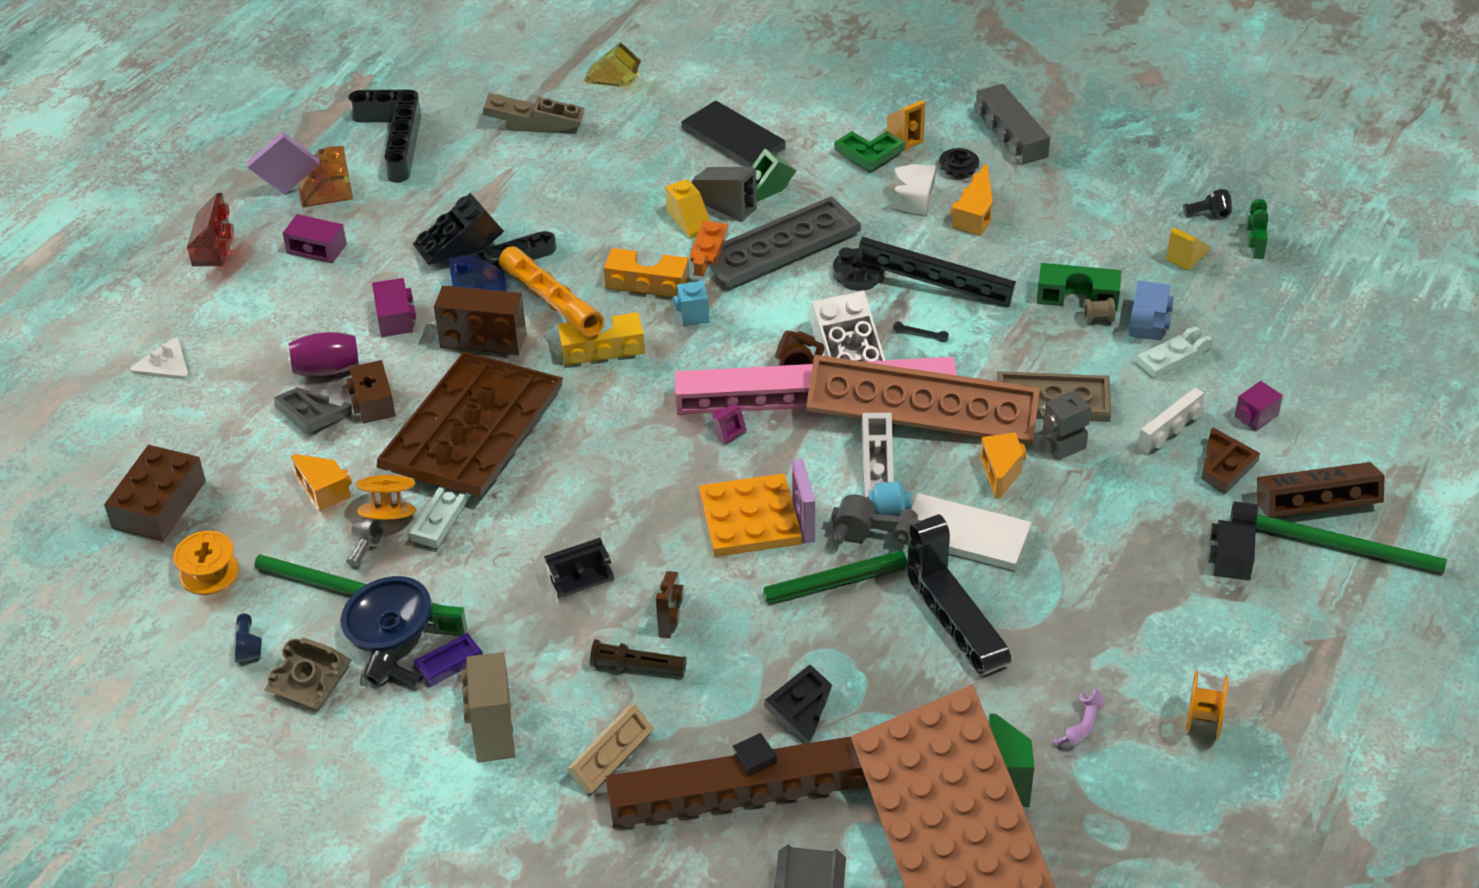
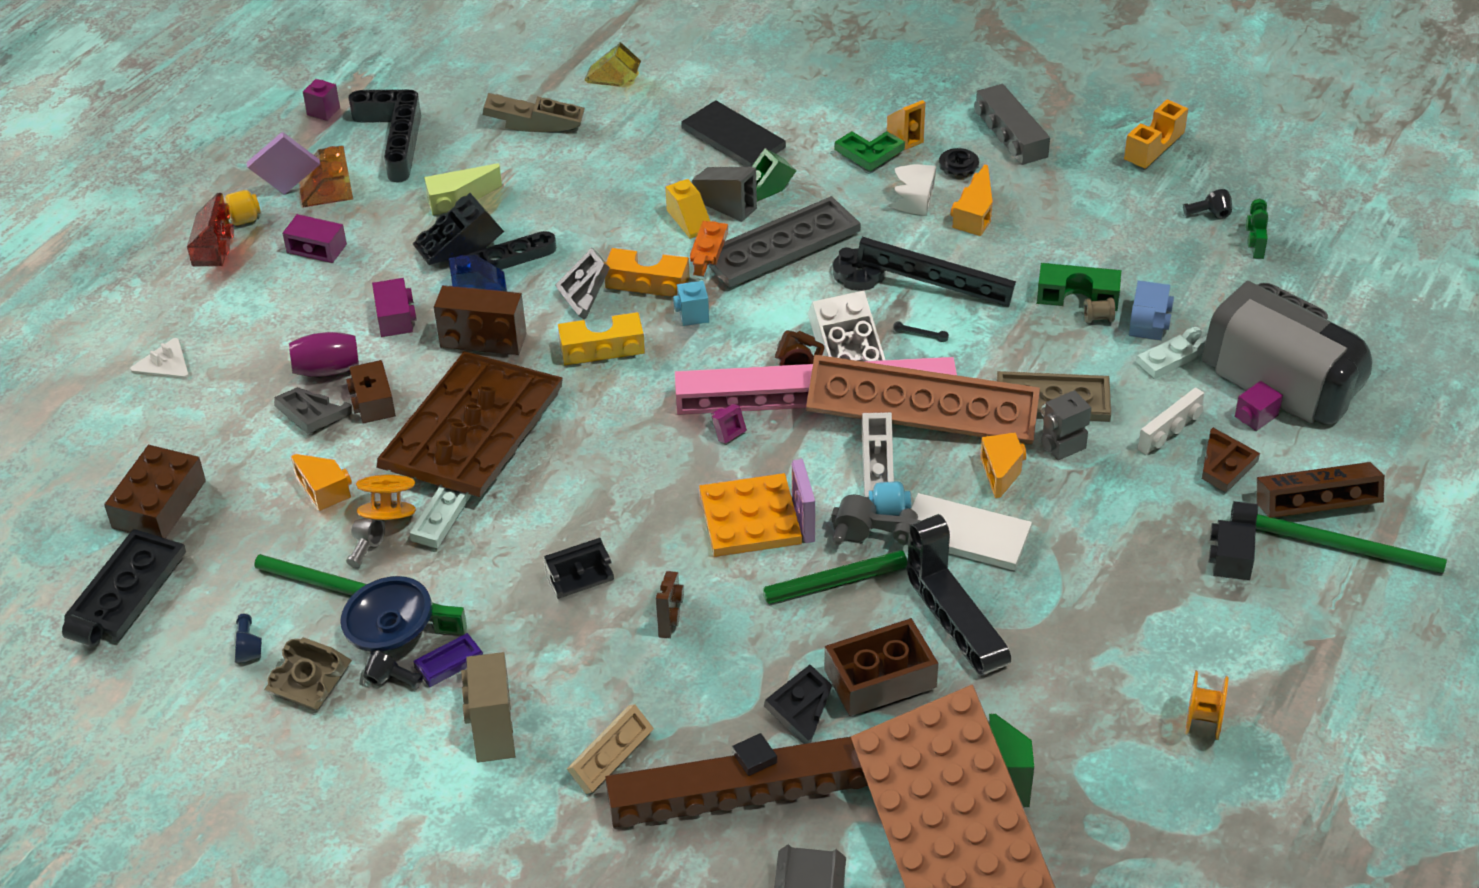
(122, 588): none -> black hinge
(206, 562): light orange piece -> none
(242, 207): none -> yellow head
(321, 99): none -> magenta brick
(448, 188): none -> yellowish green slope
(557, 296): light orange piece -> none
(583, 282): none -> wing
(623, 657): dark brown pin -> none
(880, 666): none -> reddish brown brick
(1081, 731): lavender piece -> none
(1148, 143): none -> light orange arch
(1185, 249): yellow slope -> none
(1291, 348): none -> piece

